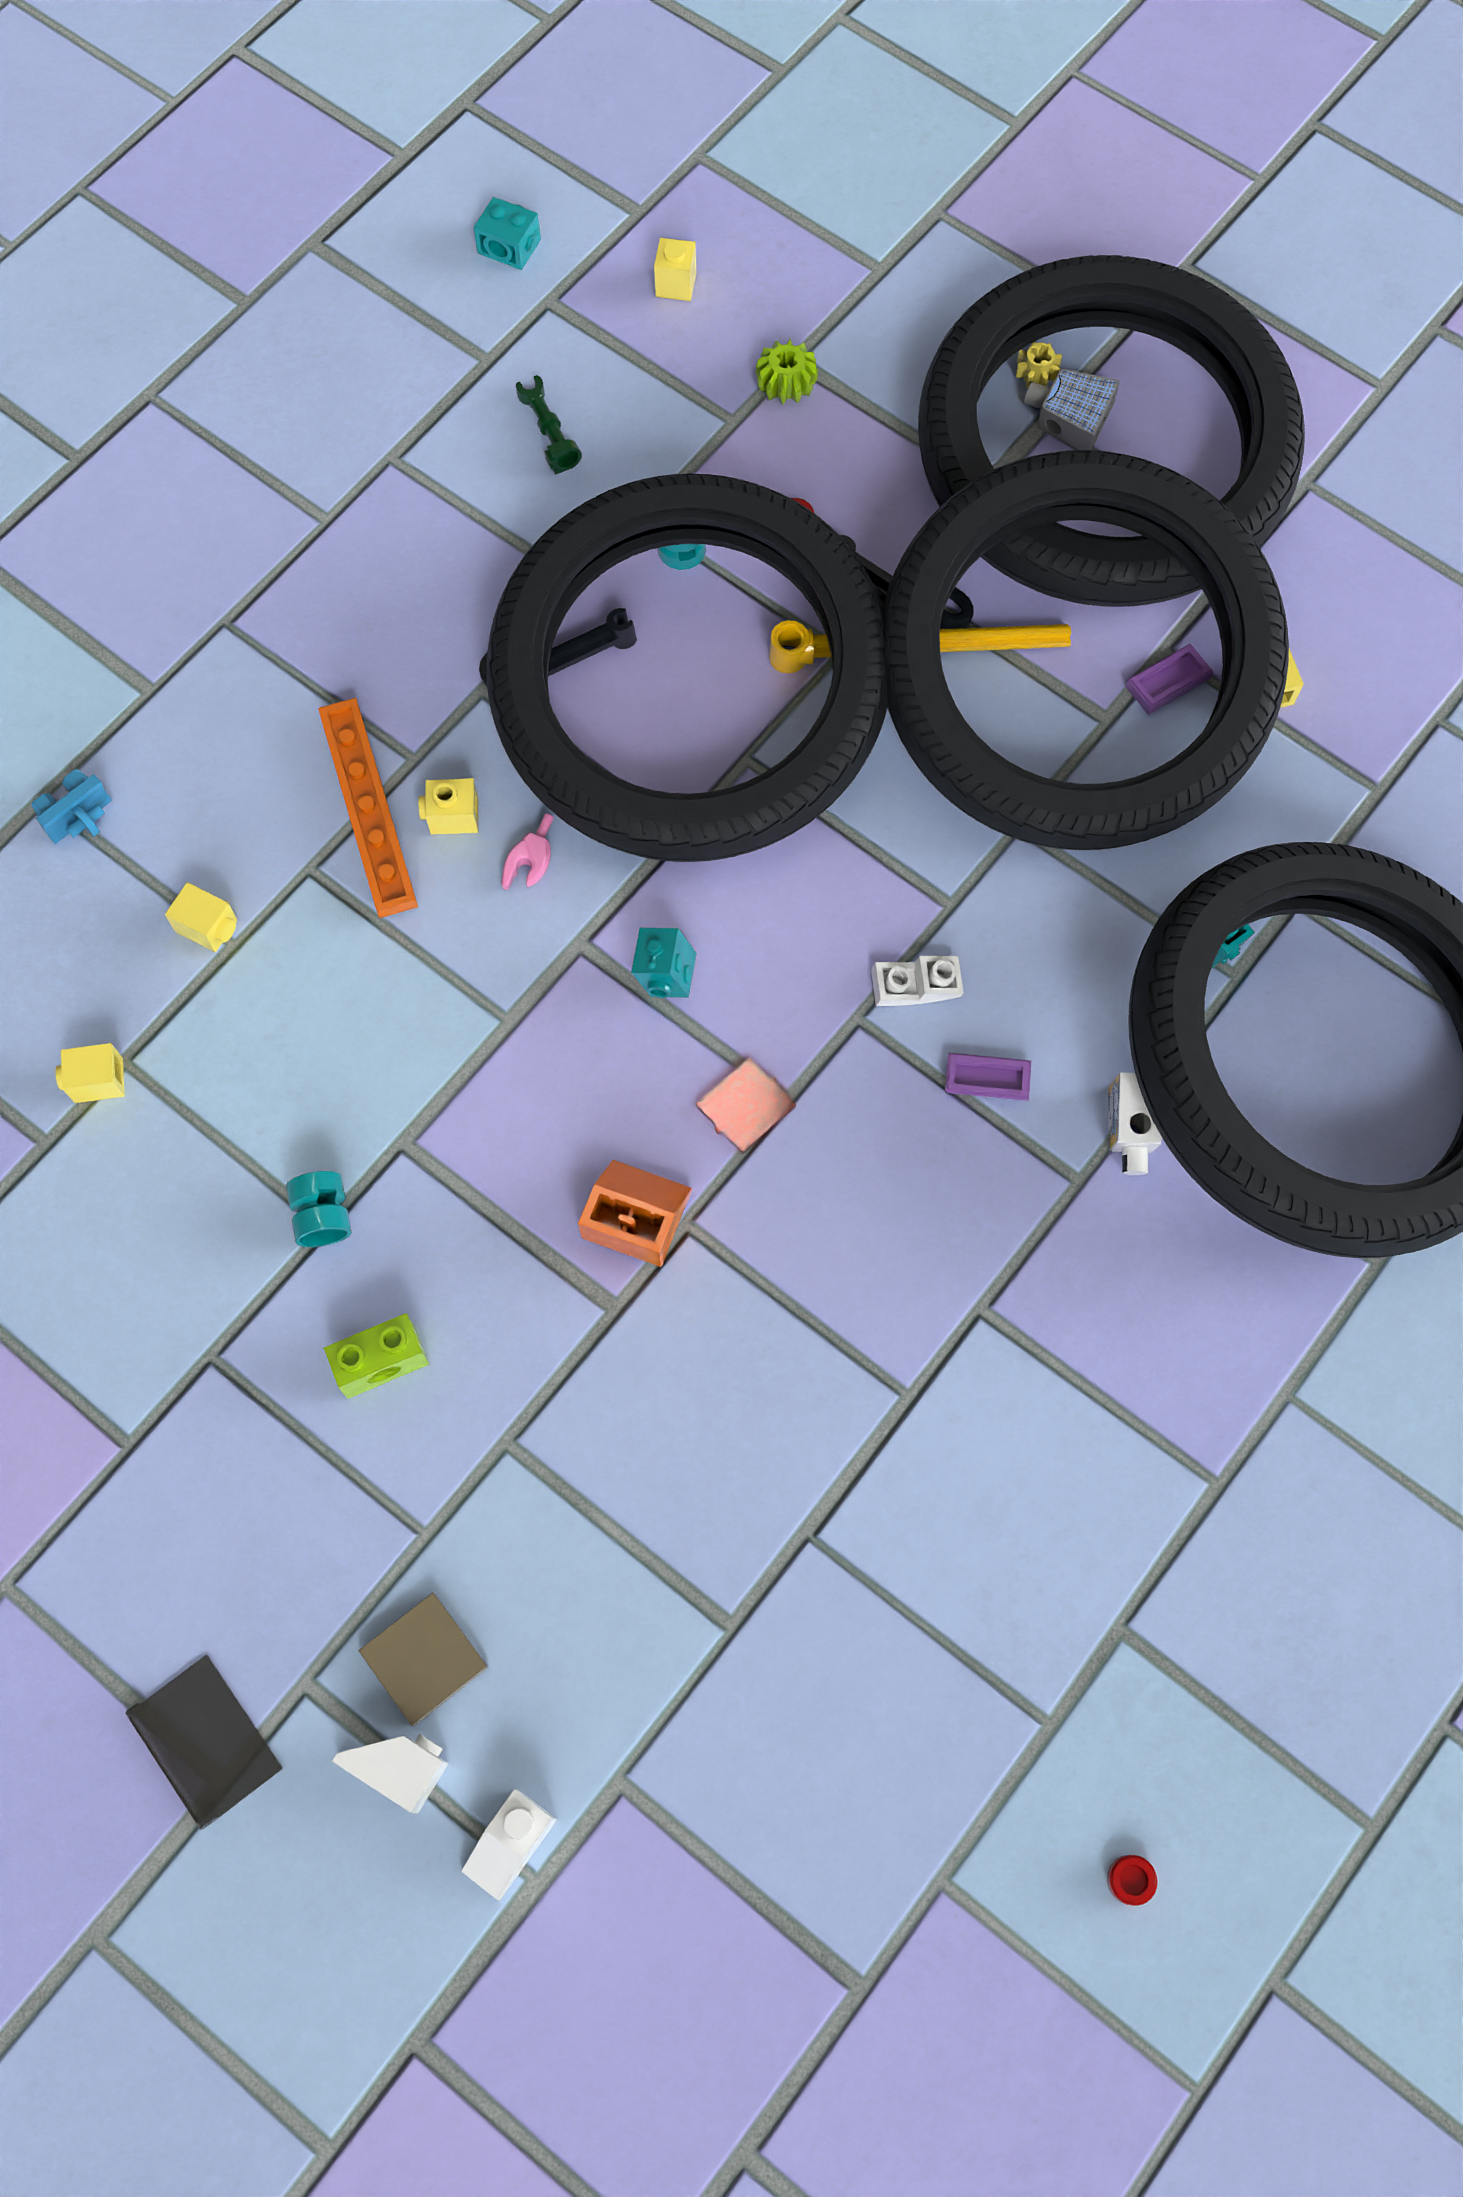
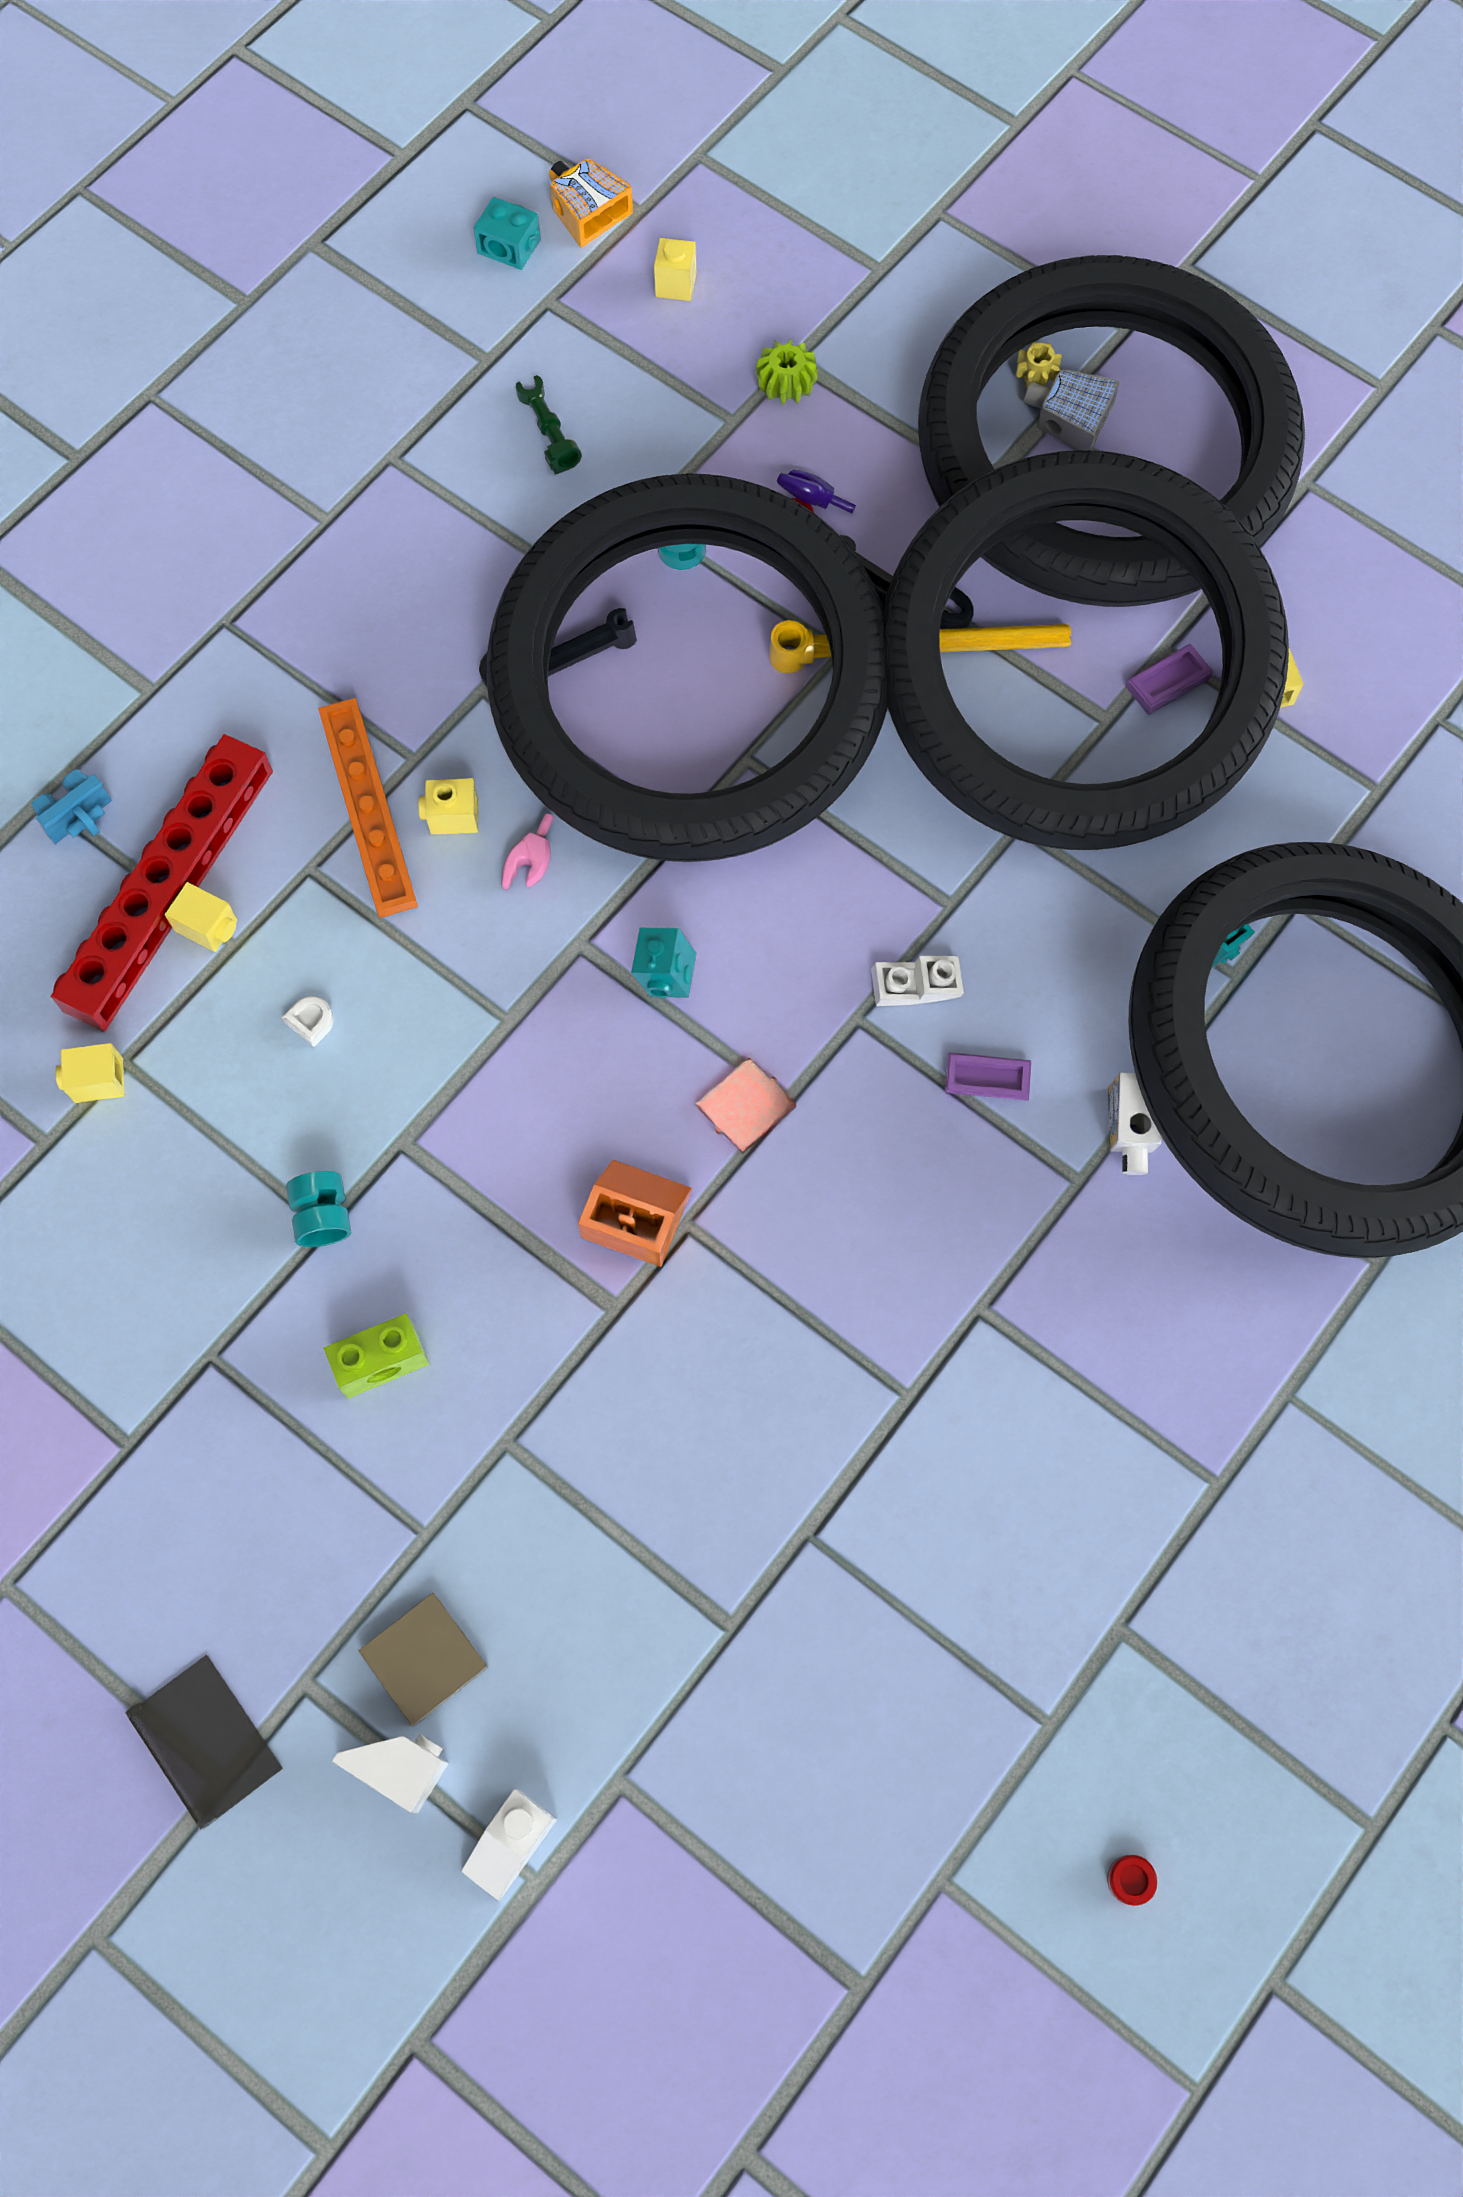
(143, 934): none -> red brick
(310, 1019): none -> white tile
(588, 199): none -> light orange torso
(812, 490): none -> dark purple hand

